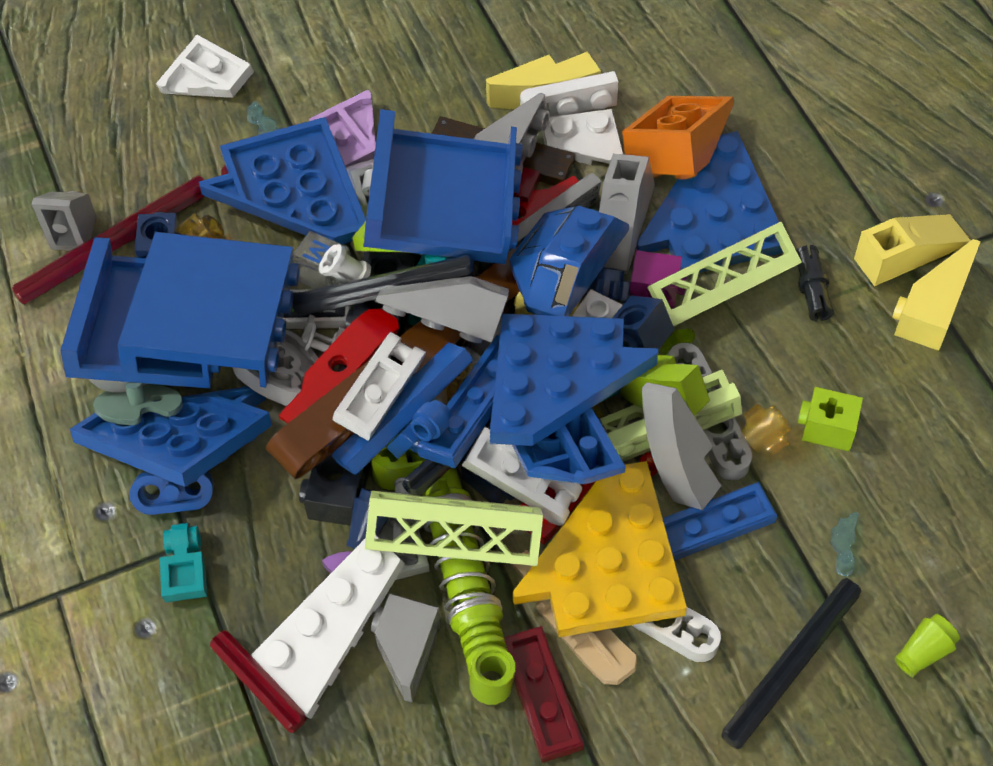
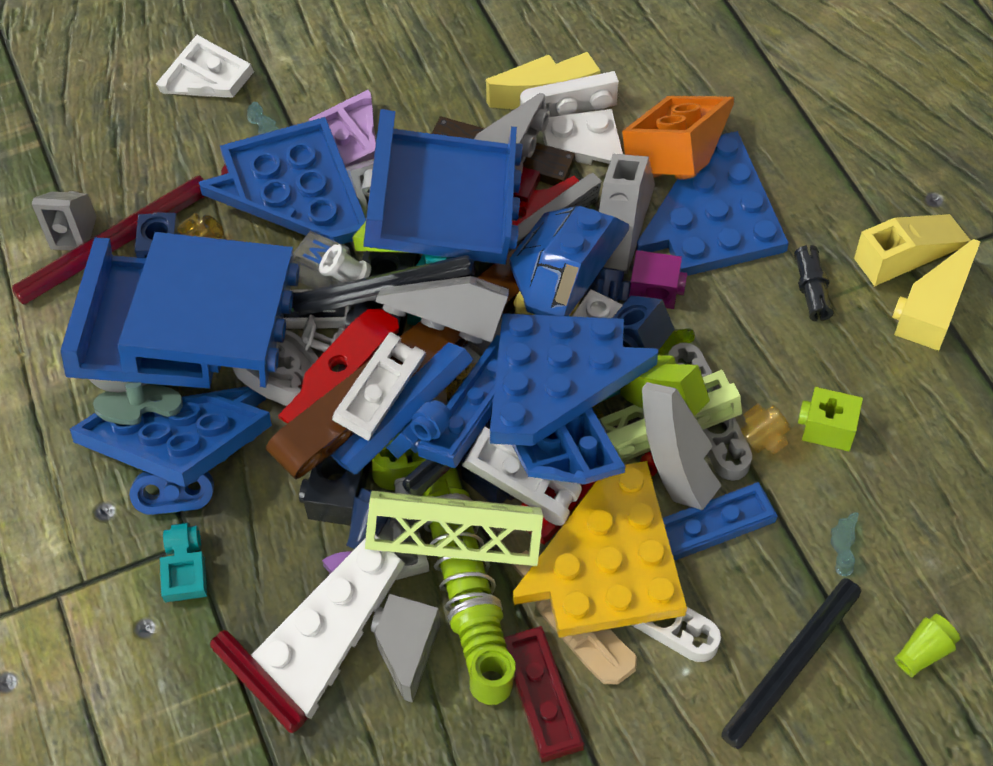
(740, 282): yellowish green fence -> none

